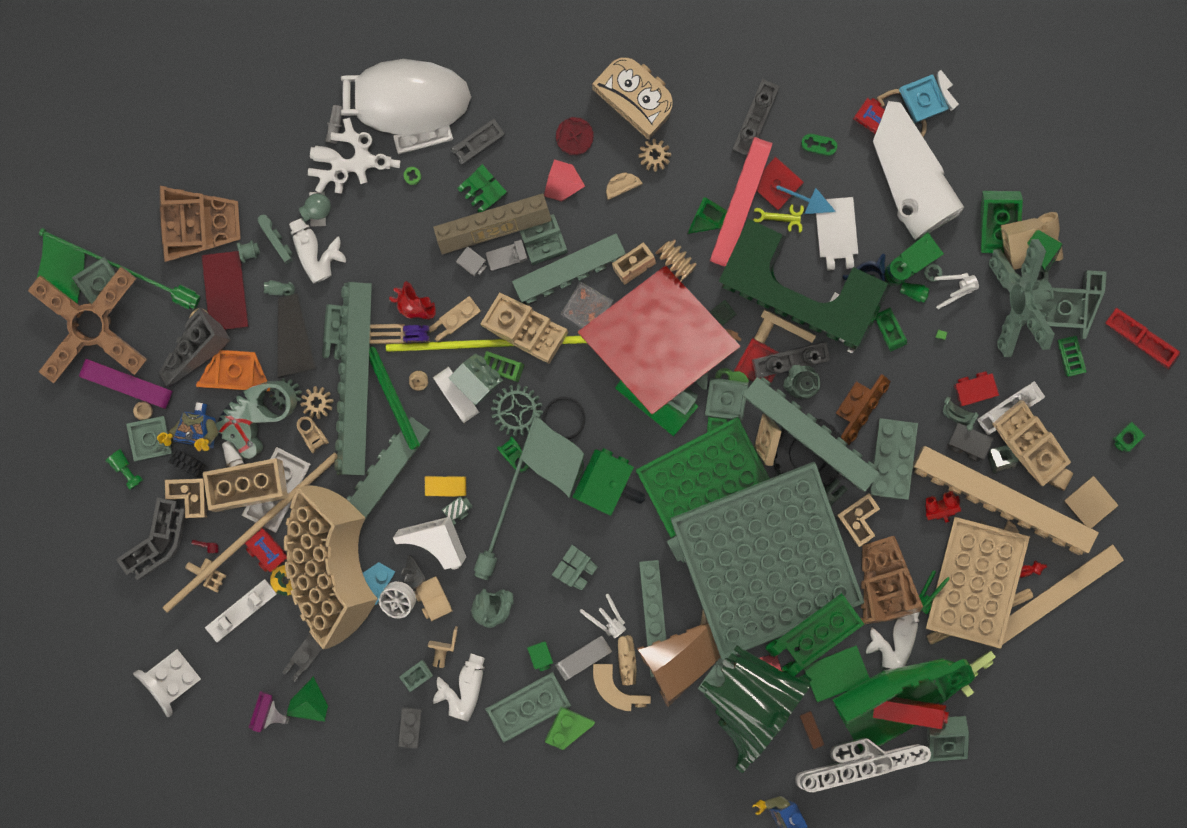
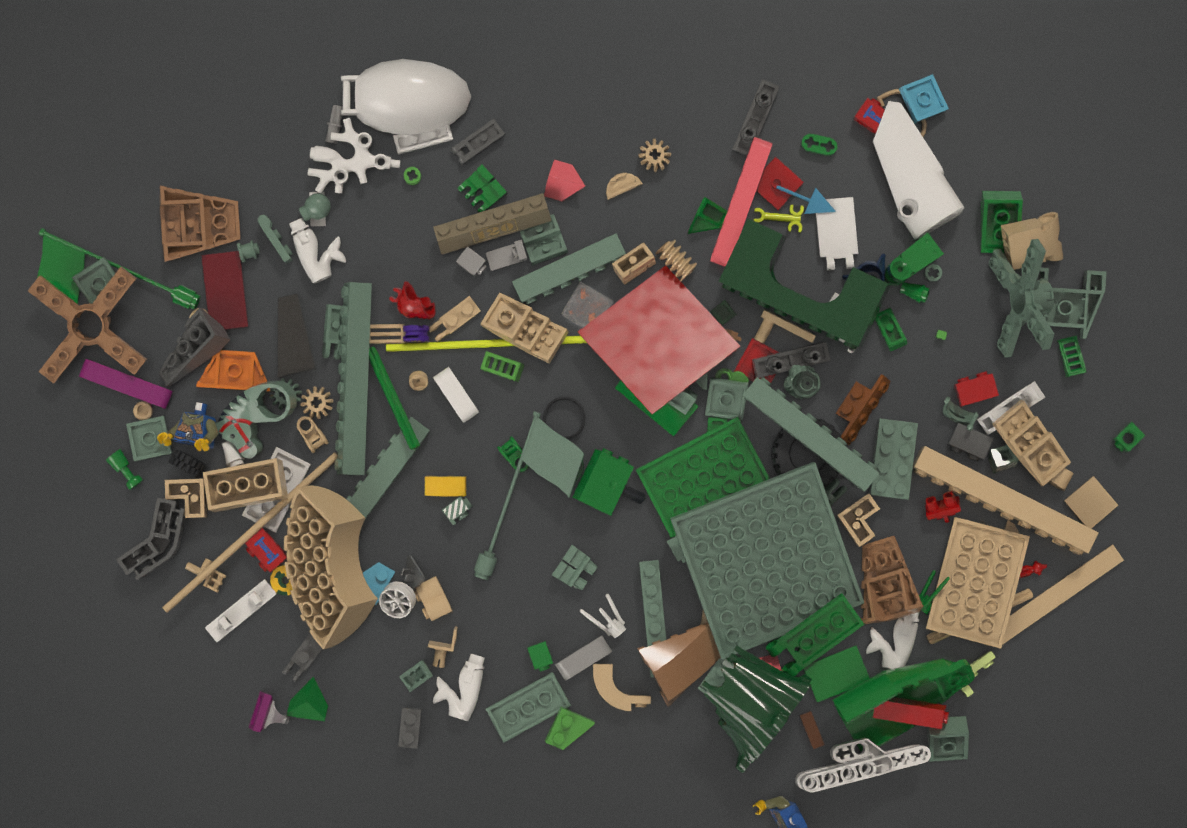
(169, 680): white piece -> none
(211, 547): dark red hand -> none
(278, 288): sand green arm -> none
(436, 537): white arch -> none
(476, 378): sand green brick -> none
(491, 608): sand green helmet -> none
(500, 414): sand green gear -> none
(574, 136): dark red tile -> none
(627, 660): tan hinge -> none
(635, 95): tan brick -> none
(767, 440): tan tile -> none
(945, 84): white slope -> none
(967, 285): white plant -> none
(1051, 246): green slope -> none
(1143, 338): red slope -> none

